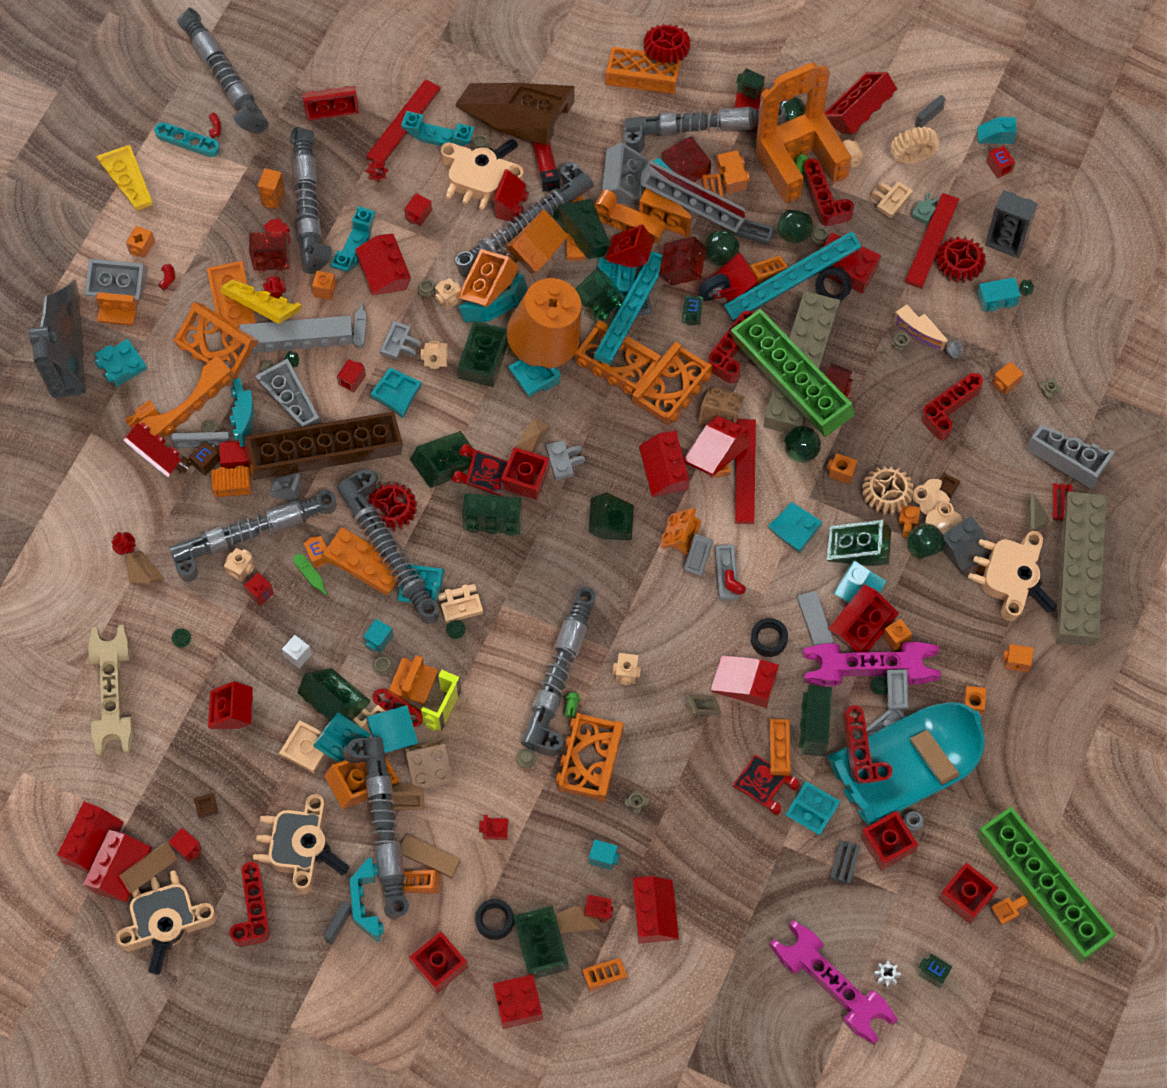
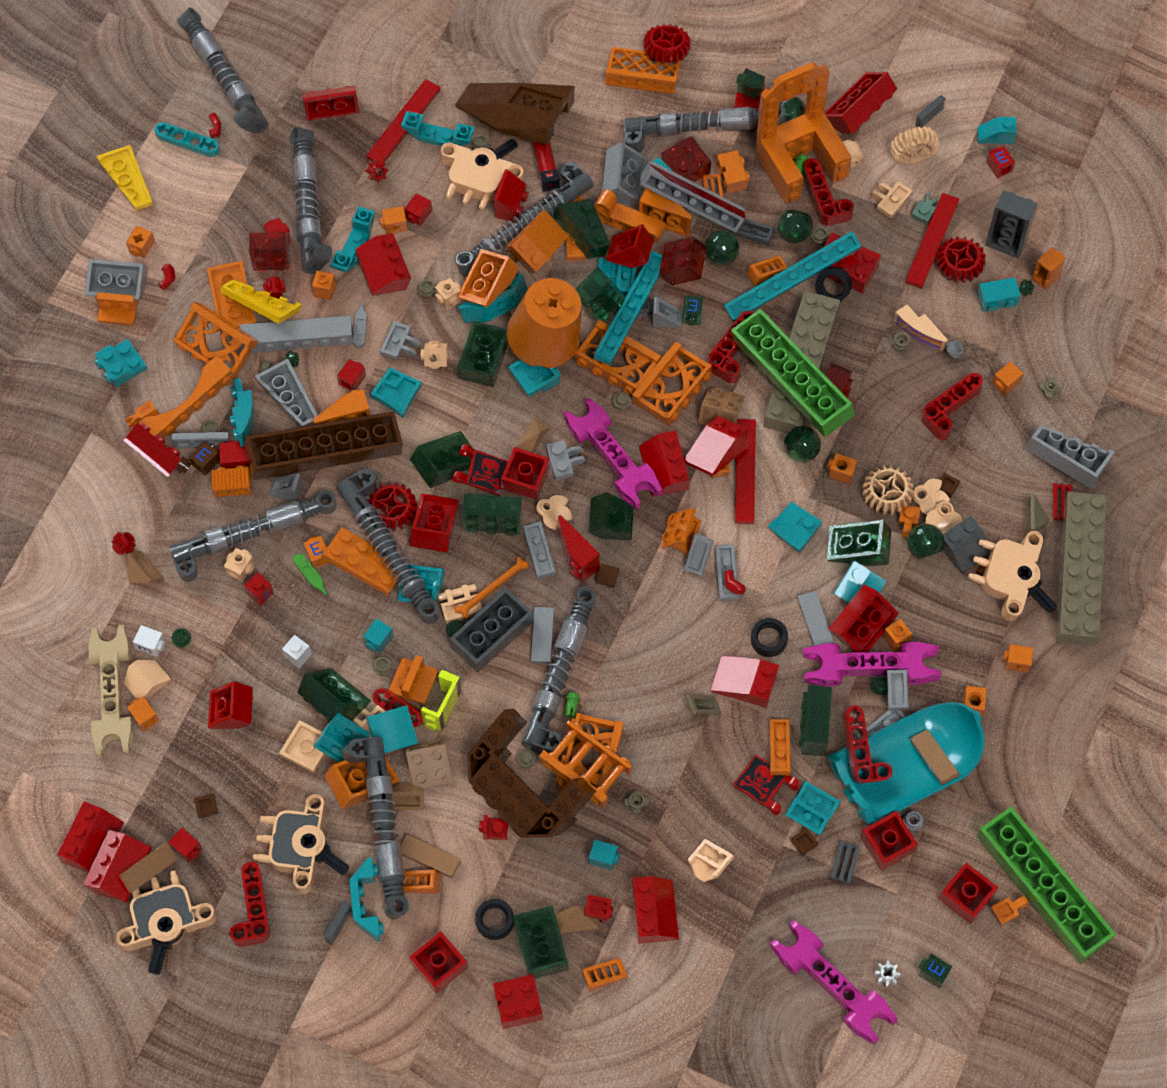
(59, 343): dark grey panel -> none
(142, 713): none -> orange brick
(145, 678): none -> light nougat slope
(149, 641): none -> white brick
(271, 188): orange brick -> none
(347, 407): none -> orange slope
(393, 220): none -> orange brick
(434, 523): none -> red slope
(464, 609): none -> orange piece
(491, 630): none -> dark grey brick
(510, 794): none -> reddish brown wedge
(539, 550): none -> light grey tile
(542, 635): none -> light grey tile
(556, 507): none -> light nougat plate
(567, 772): none -> orange fence
(580, 554): none -> red slope
(607, 575): none -> reddish brown tile
(622, 401): none -> dark tan plate
(627, 669): light nougat brick -> none
(631, 478): none -> dark pink piece
(666, 314): none -> light grey slope
(709, 861): none -> light nougat slope
(730, 281): red plate -> none
(804, 842): none -> reddish brown tile
(1048, 268): none -> orange brick

